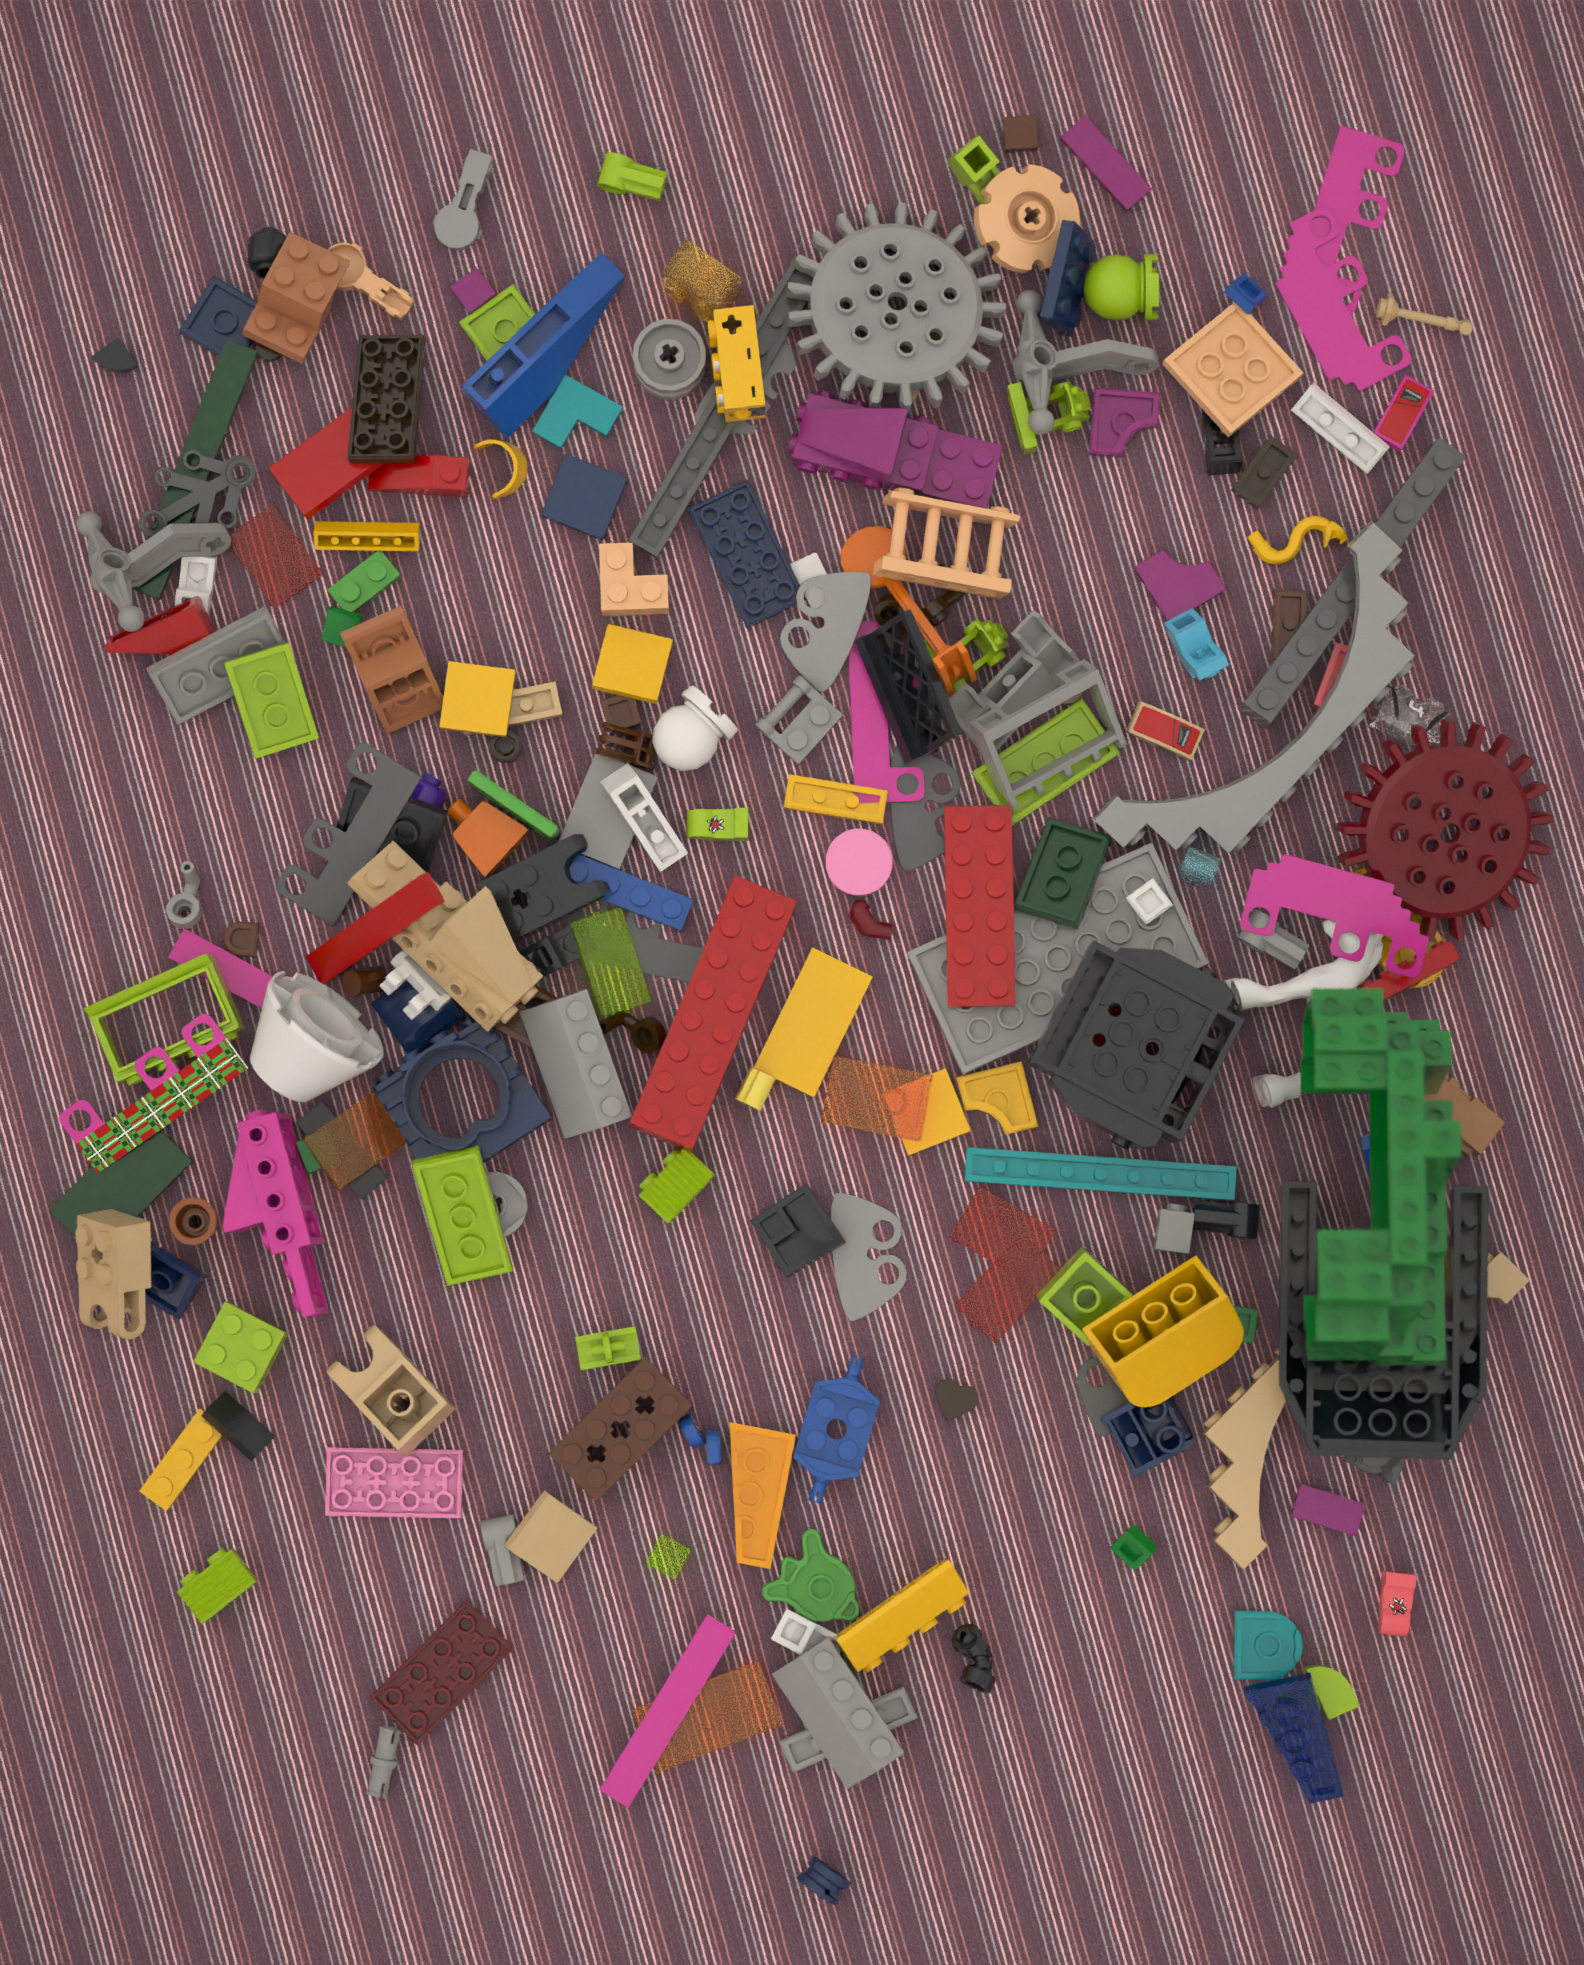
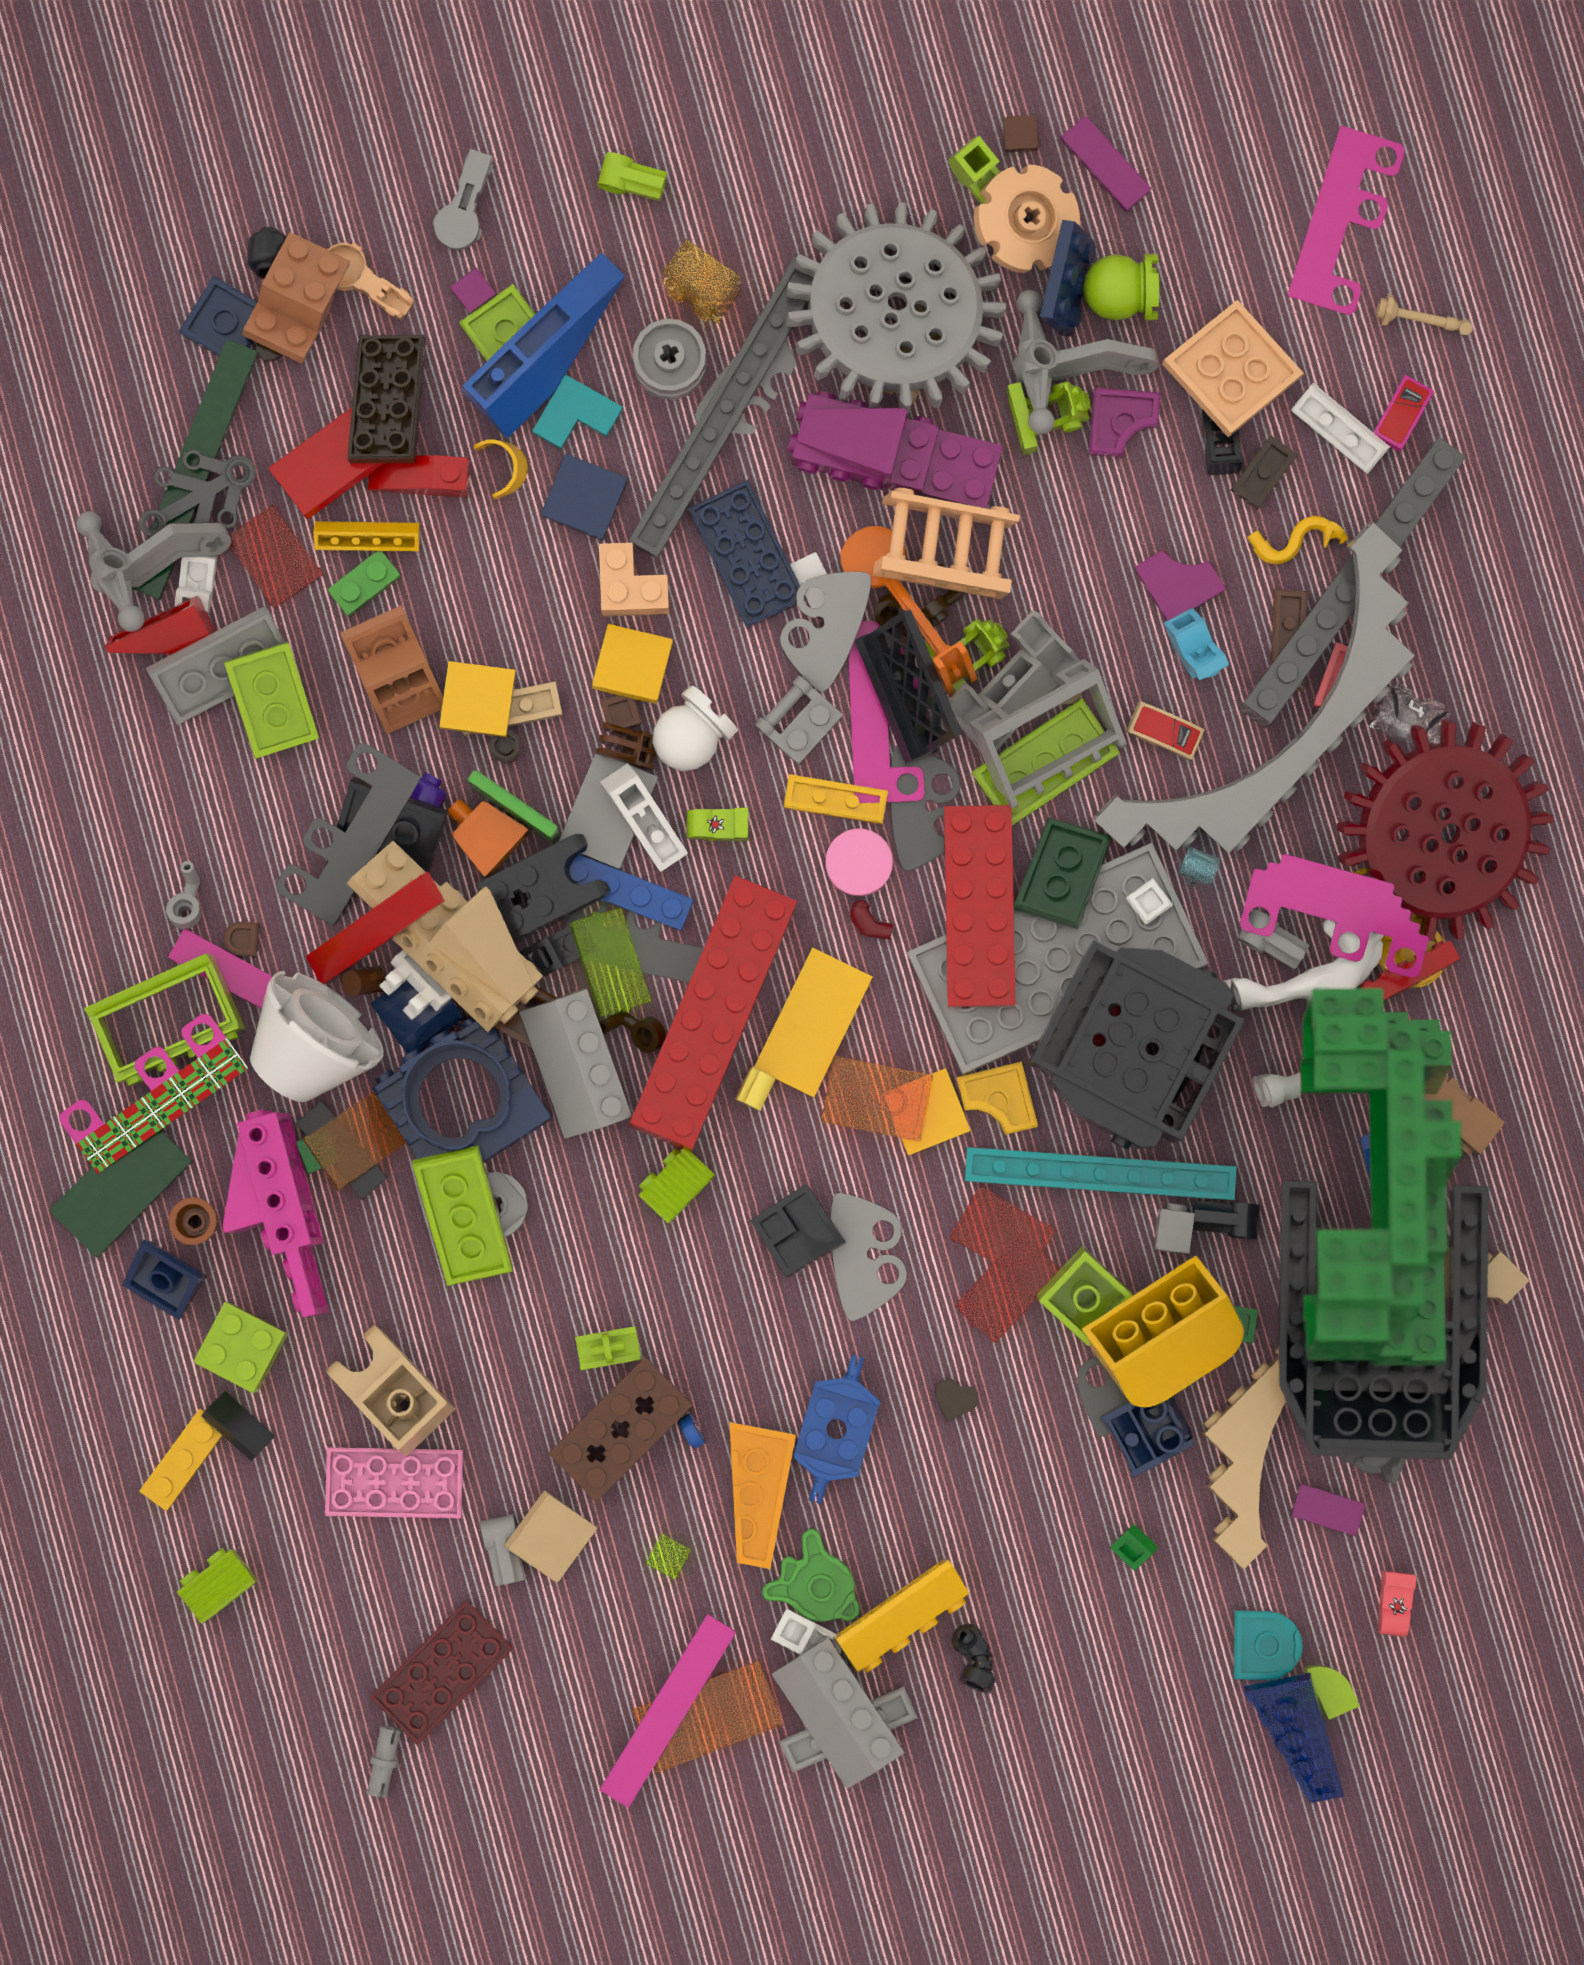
(113, 1270): tan brick -> none
(115, 358): black tile -> none
(337, 622): green tile -> none
(713, 1447): blue tile -> none
(737, 364): yellow piece -> none
(823, 1880): dark blue wheel -> none
(1245, 293): blue tile -> none
(1321, 314): dark pink piece -> none

